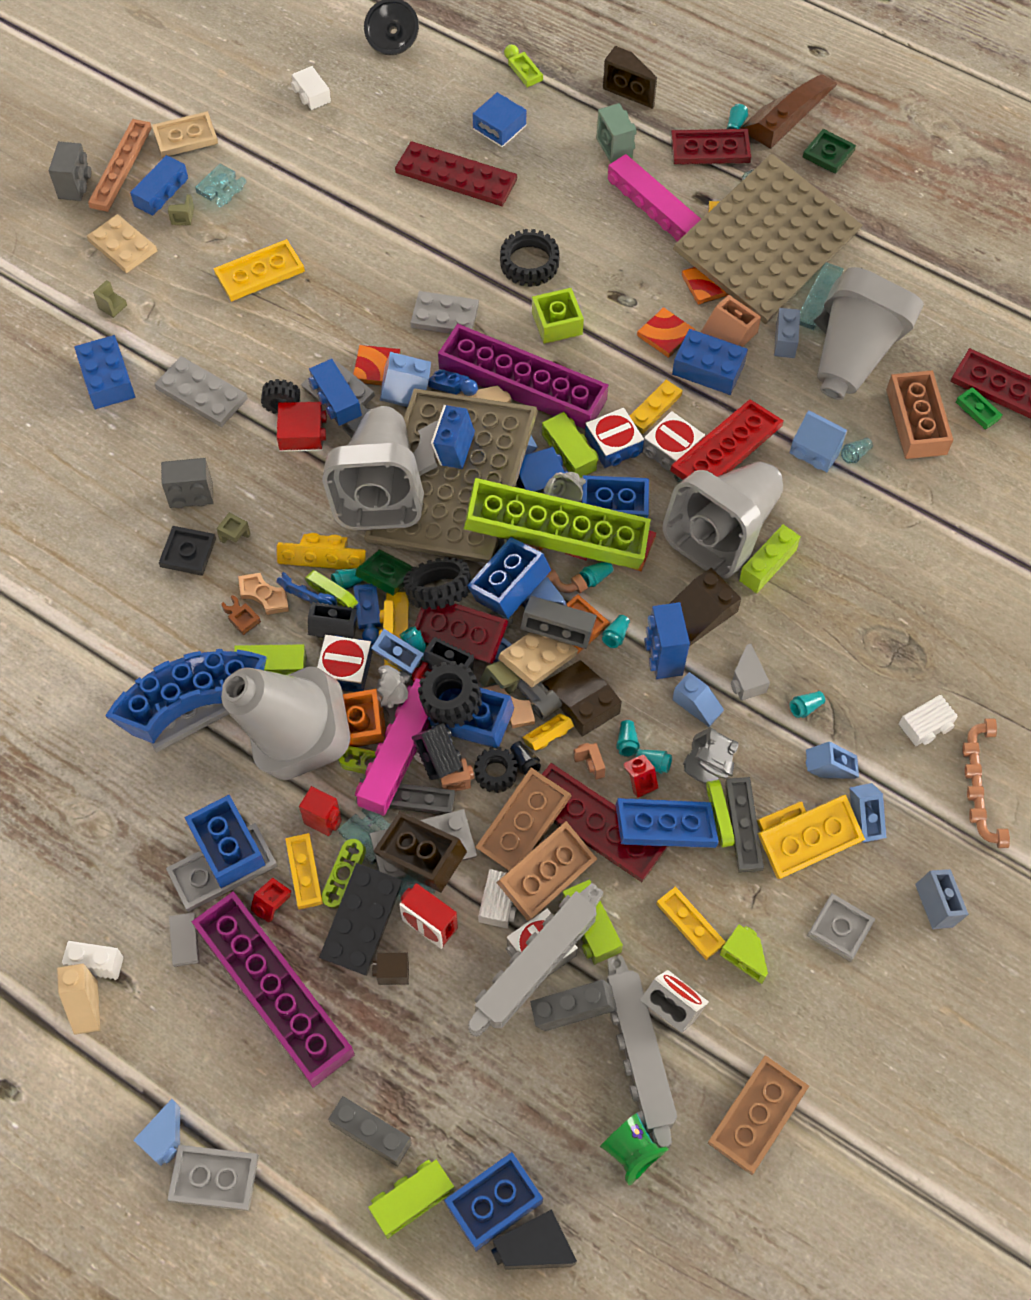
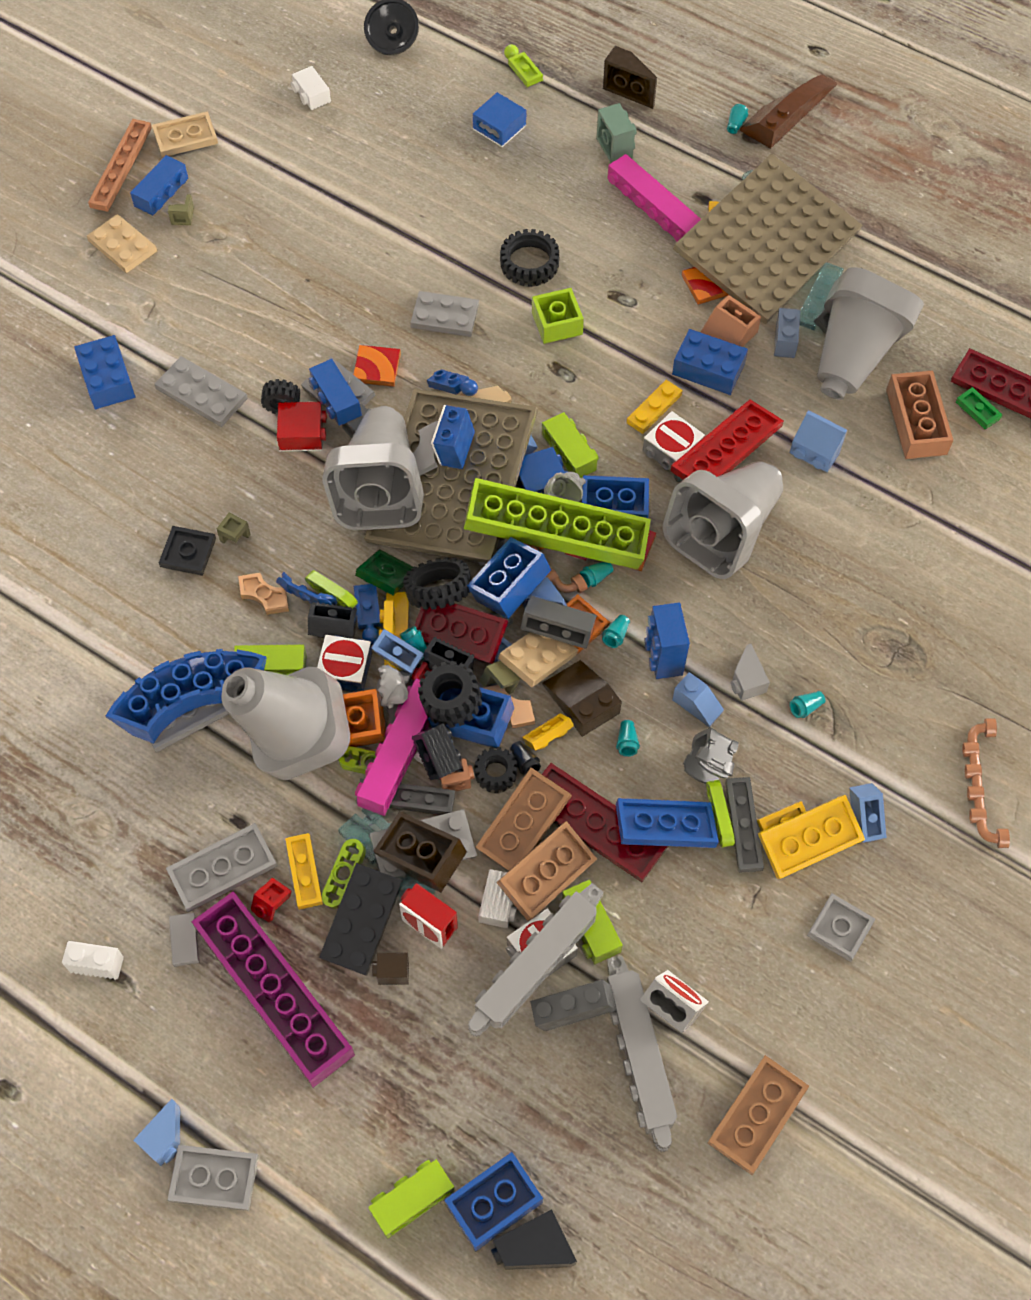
(69, 171): dark grey brick -> none
(79, 998): tan slope -> none
(108, 300): olive panel -> none
(187, 482): dark grey brick -> none
(215, 183): clear light blue plate -> none
(225, 841): blue brick -> none
(241, 617): dark orange plate -> none
(259, 270): yellow plate -> none
(320, 811): red brick -> none
(321, 552): yellow bracket -> none
(345, 578): teal cone -> none
(370, 1131): dark grey brick -> none
(402, 376): medium blue slope -> none
(456, 173): dark red plate -> none
(523, 375): magenta brick -> none
(542, 701): dark grey piece -> none
(593, 759): nougat bracket -> none
(614, 438): piece -> none
(633, 1148): green hat -> none
(642, 775): red bracket -> none
(658, 758): teal cone -> none
(664, 332): tile -> none
(690, 923): yellow plate -> none
(706, 604): dark brown slope -> none
(710, 146): dark red plate -> none
(746, 953): lime slope -> none
(769, 558): lime brick -> none
(829, 151): dark green plate -> none
(831, 762): medium blue slope -> none
(856, 450): clear light blue cone -> none
(928, 720): white brick -> none
(941, 899): sand blue brick -> none

